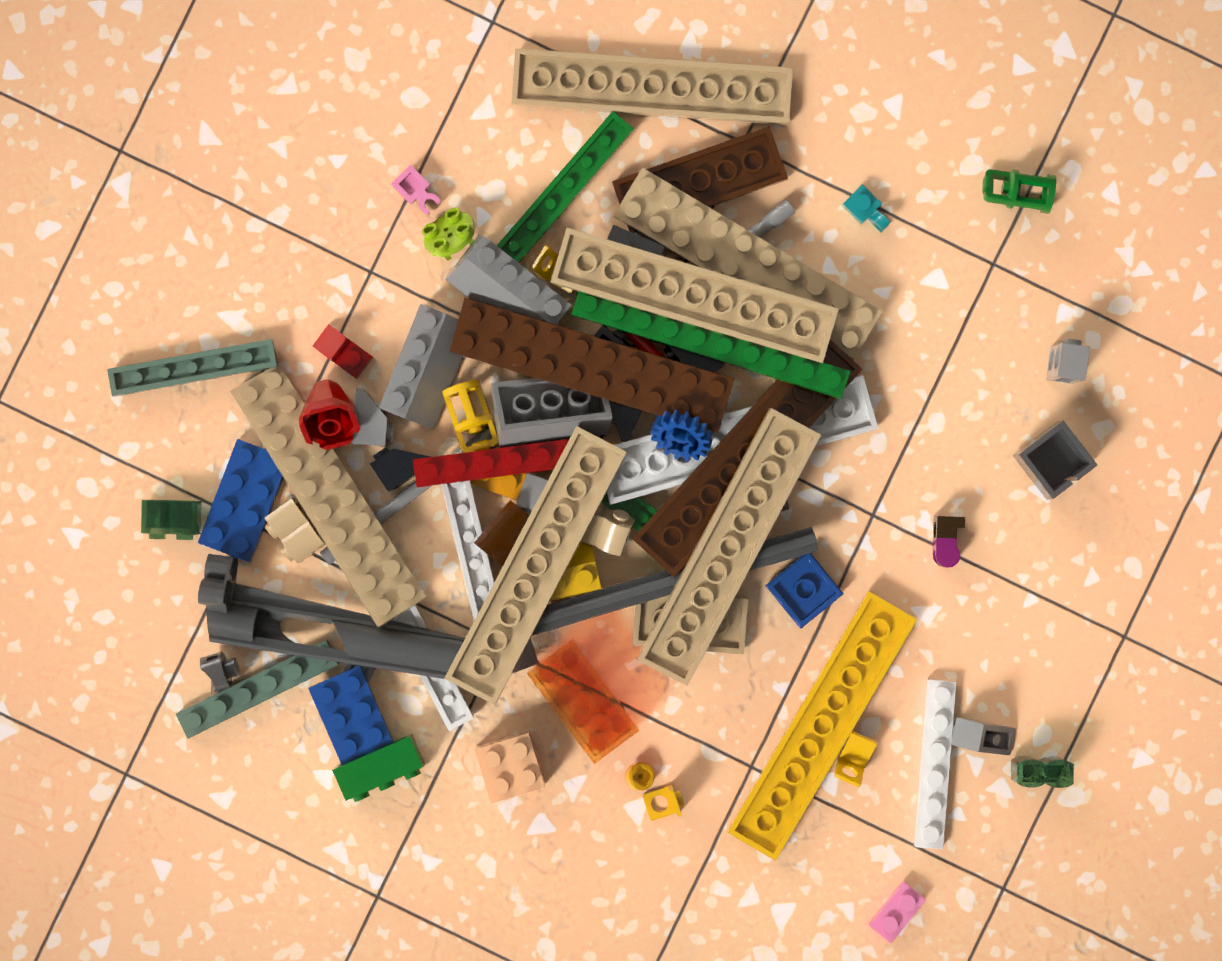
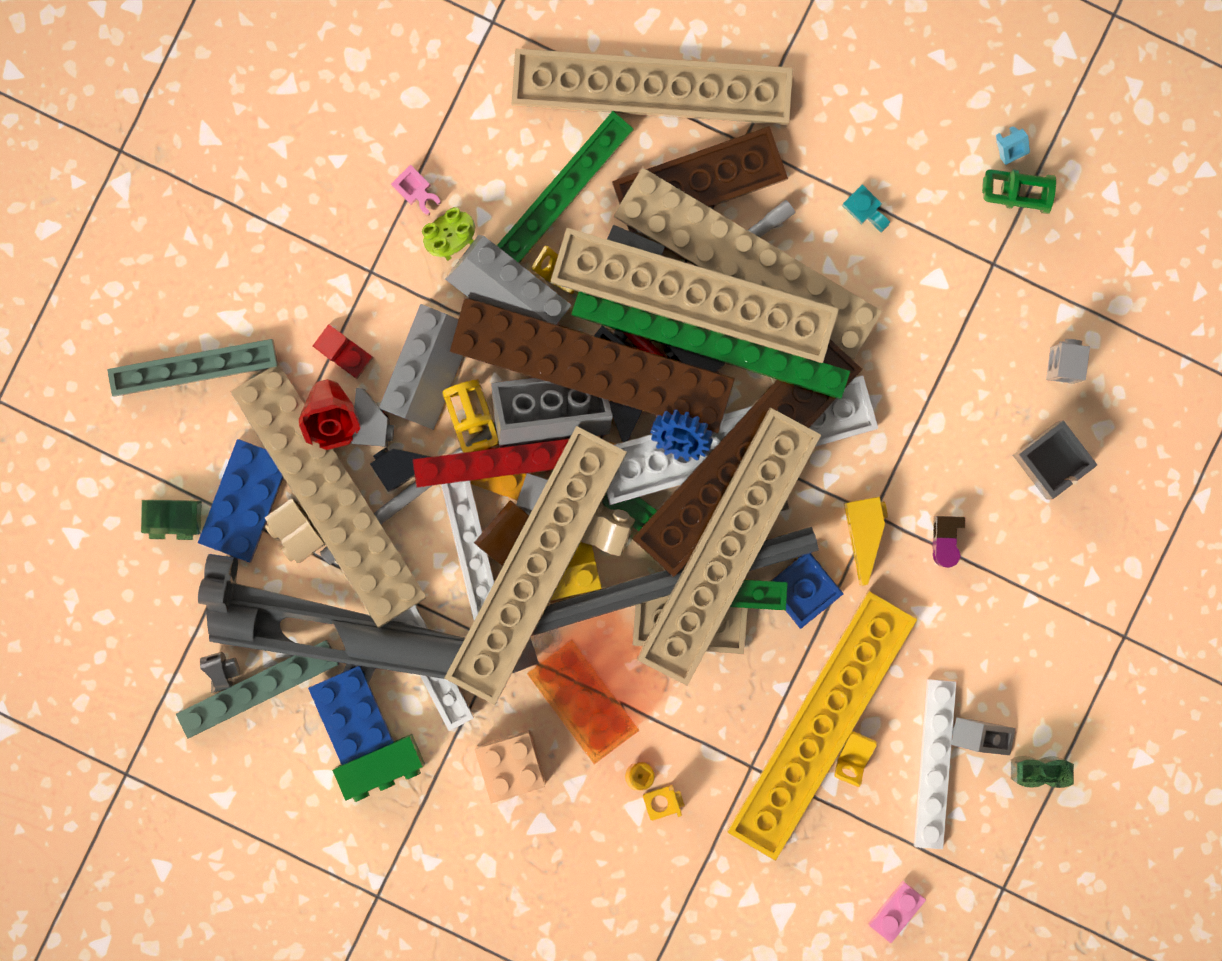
(761, 595): none -> green plate
(865, 528): none -> yellow slope
(1013, 146): none -> medium azure tile

